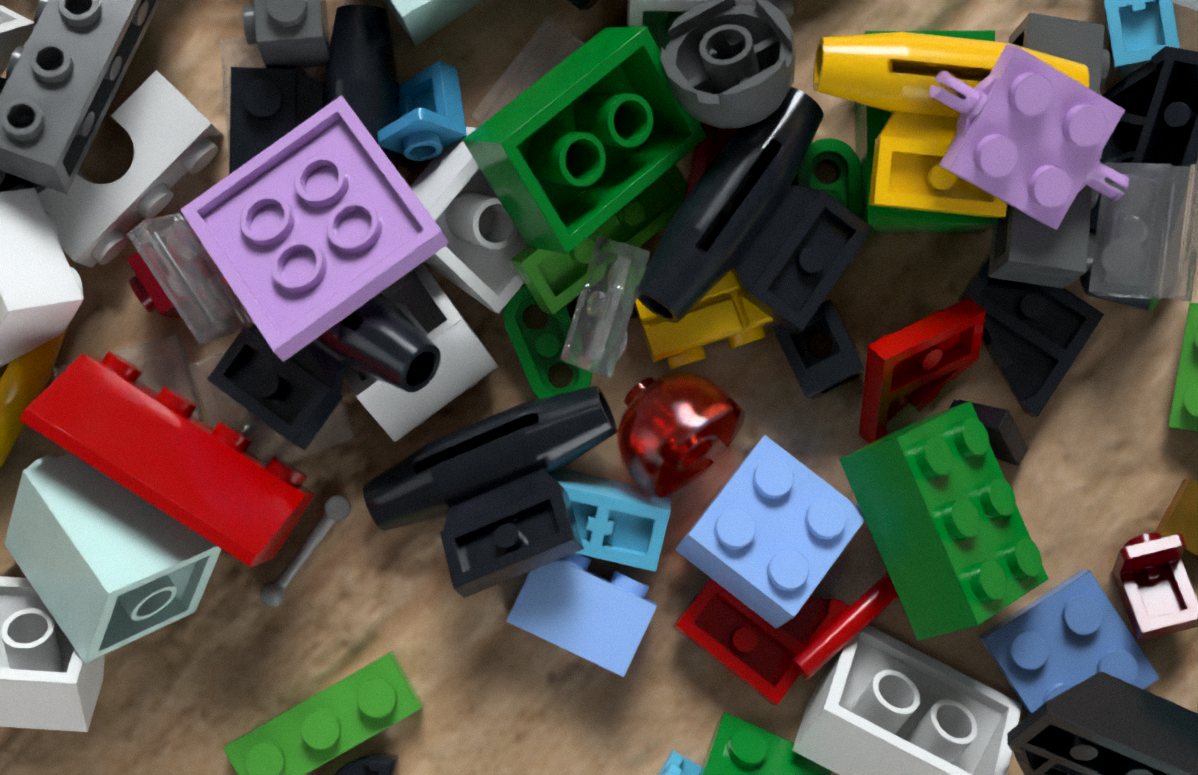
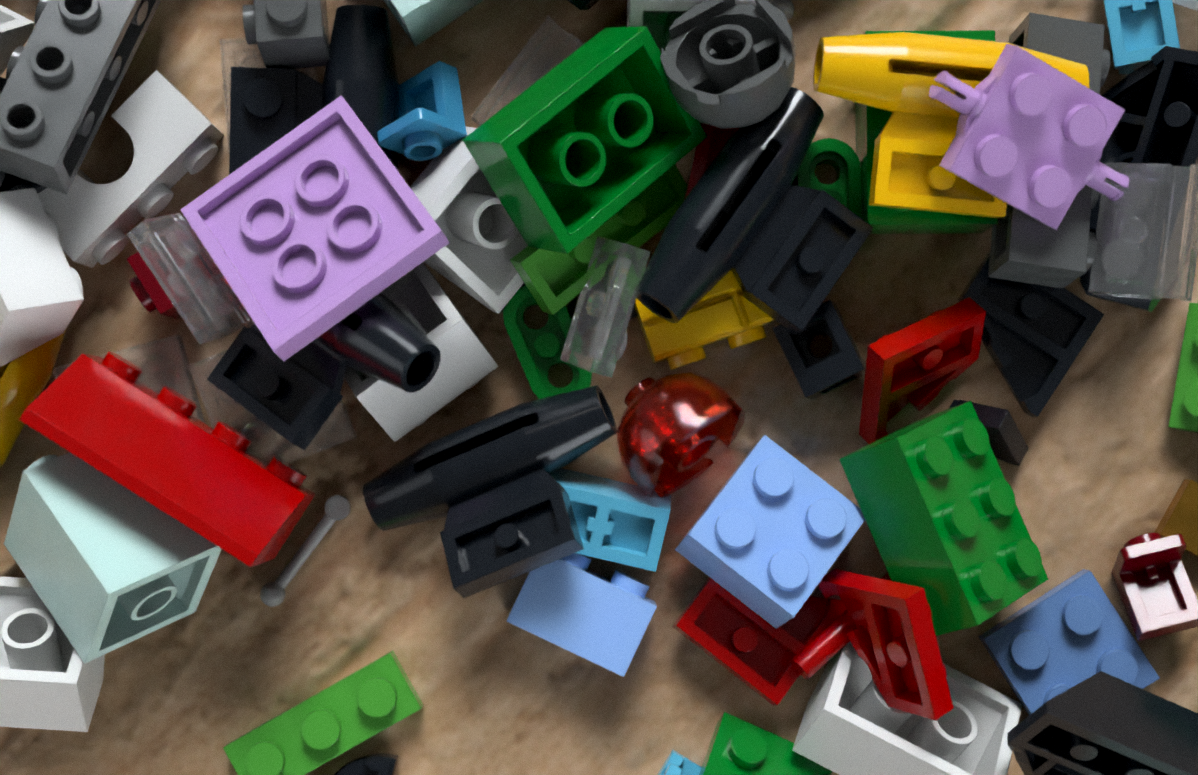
(894, 640): none -> red wing

